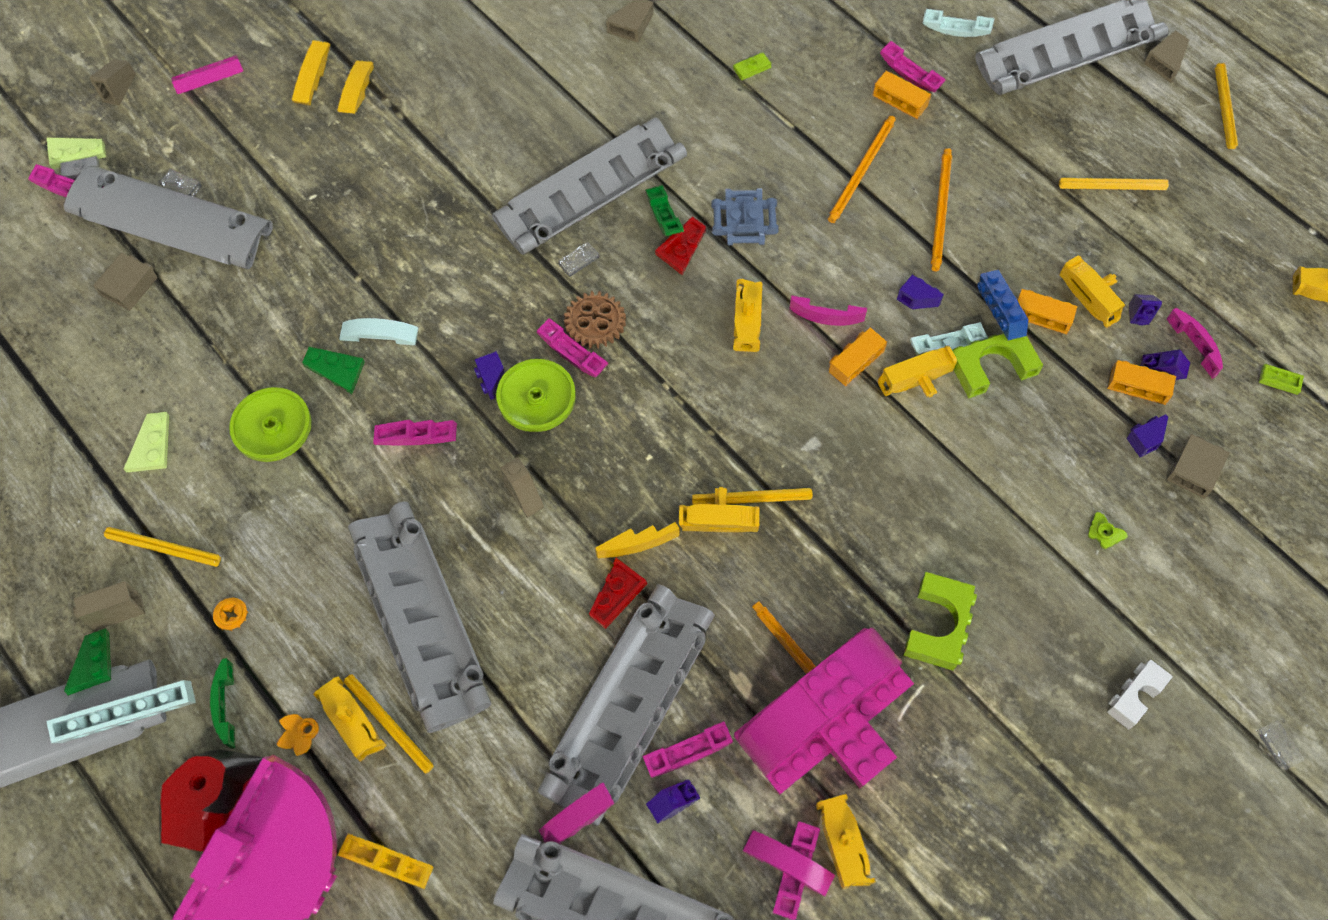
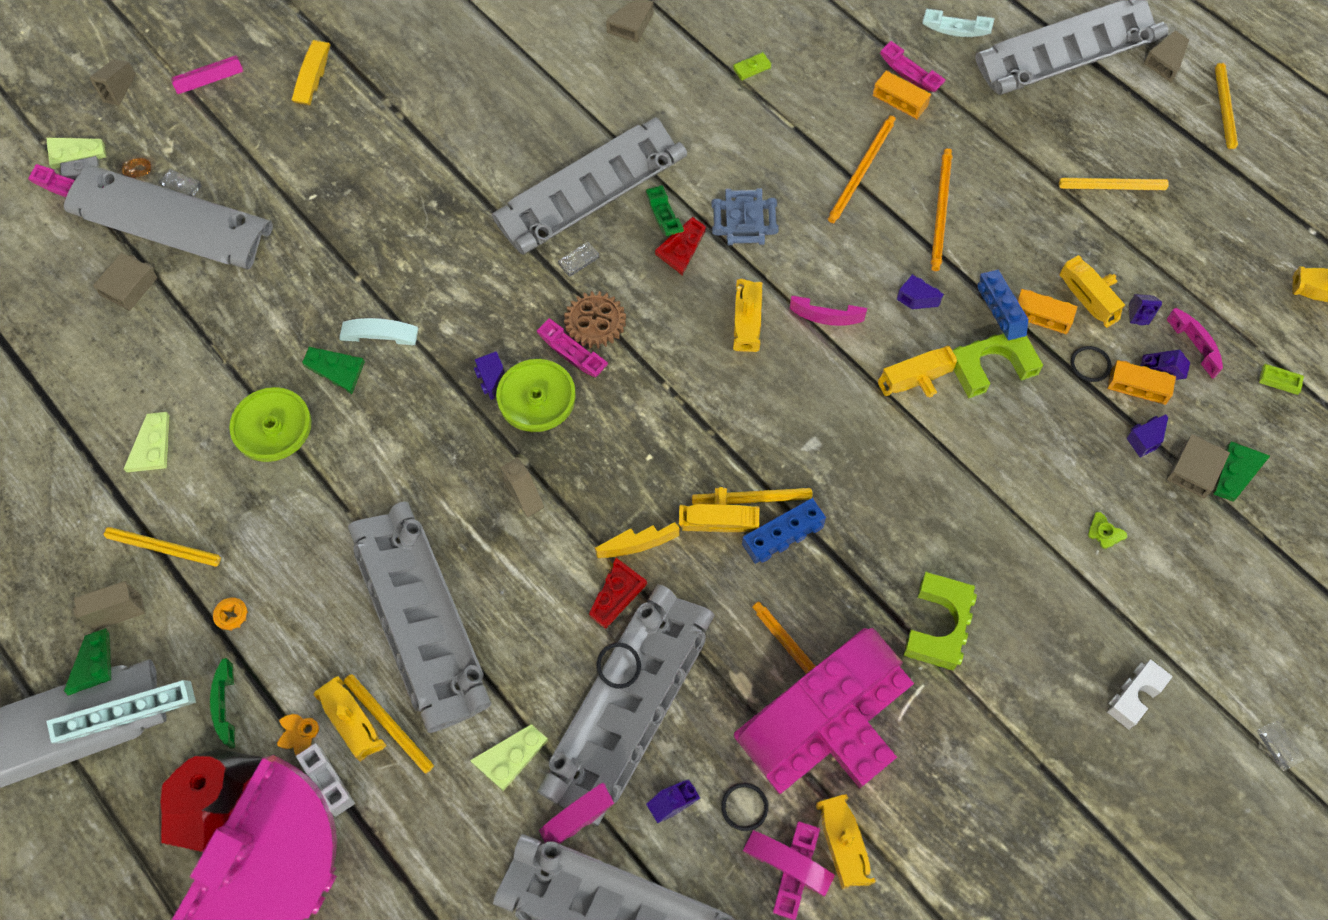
(127, 167): none -> clear orange piece
(325, 777): none -> white arch
(355, 86): yellow slope -> none
(385, 861): yellow slope -> none
(415, 433): dark pink slope -> none
(510, 756): none -> yellowish green wing
(599, 670): none -> black tyre
(688, 751): dark pink slope -> none
(726, 817): none -> black tyre
(783, 531): none -> blue brick
(857, 356): light orange brick -> none
(962, 338): light aqua slope -> none
(1087, 378): none -> black tyre
(1238, 470): none -> green wing

